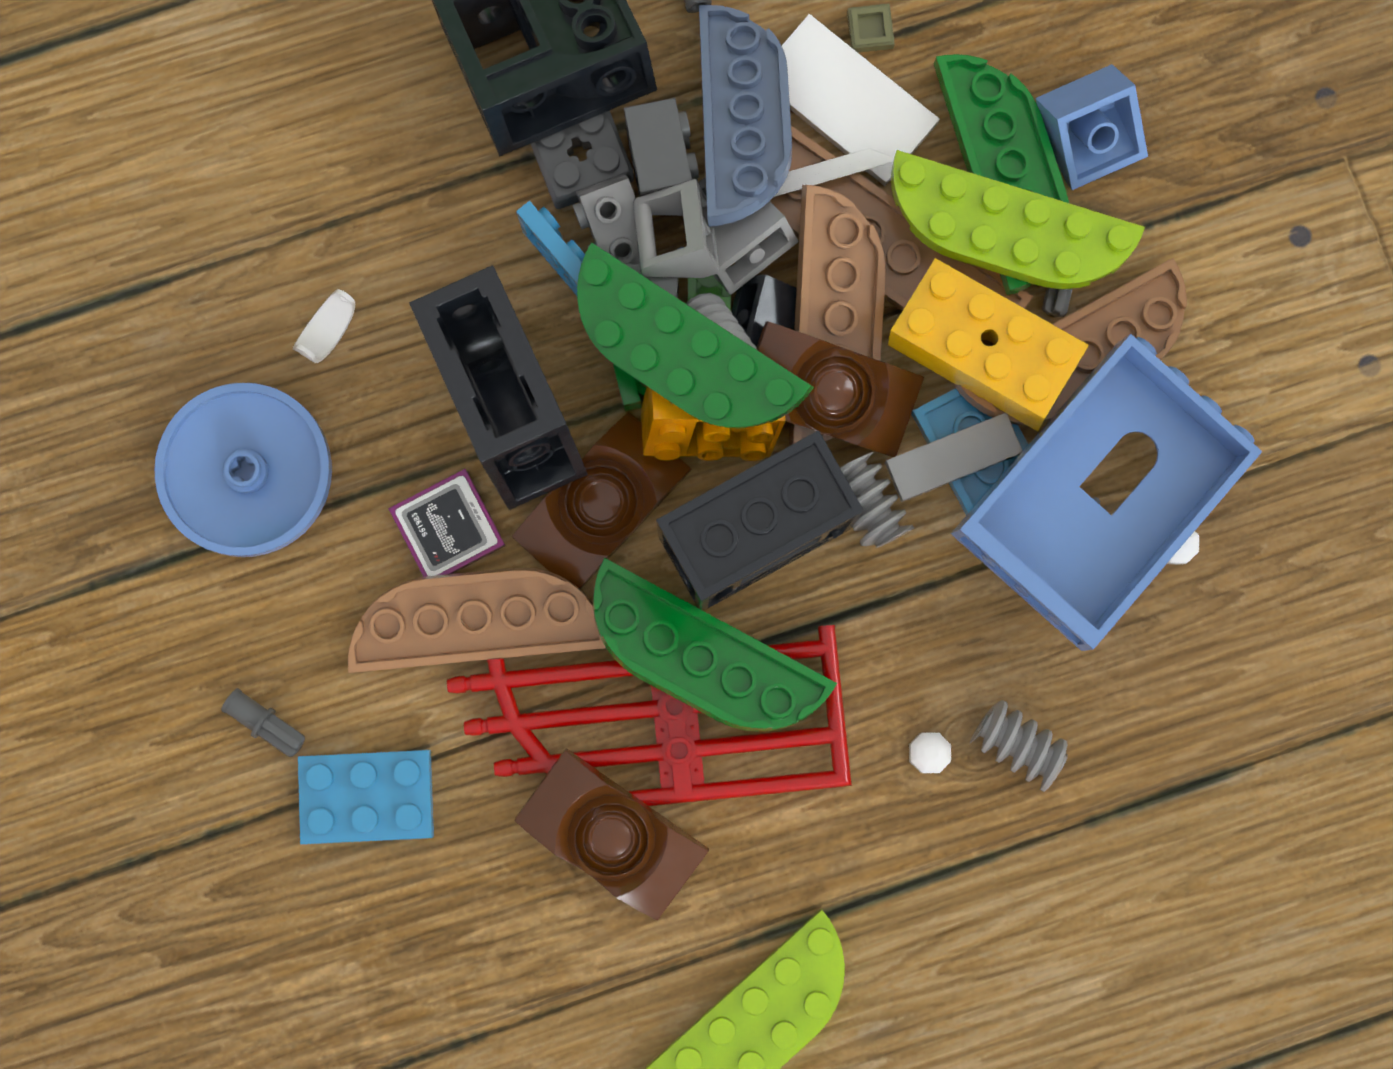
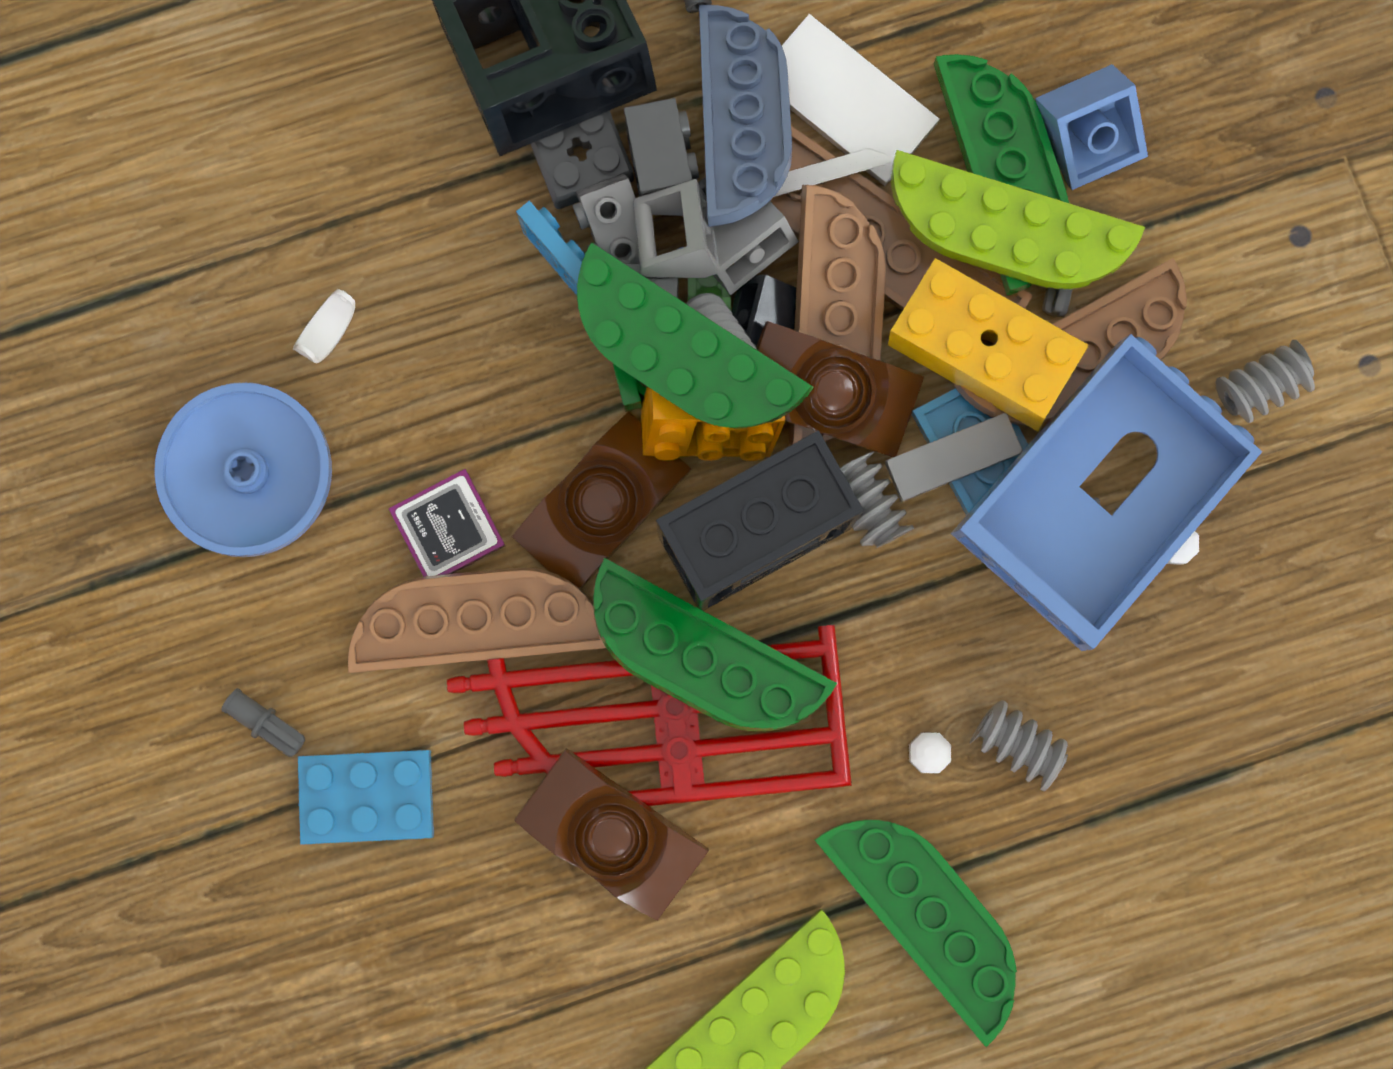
(498, 388): black piece -> none
(870, 28): olive tile -> none
(930, 917): none -> green plate
(1266, 381): none -> light grey piece

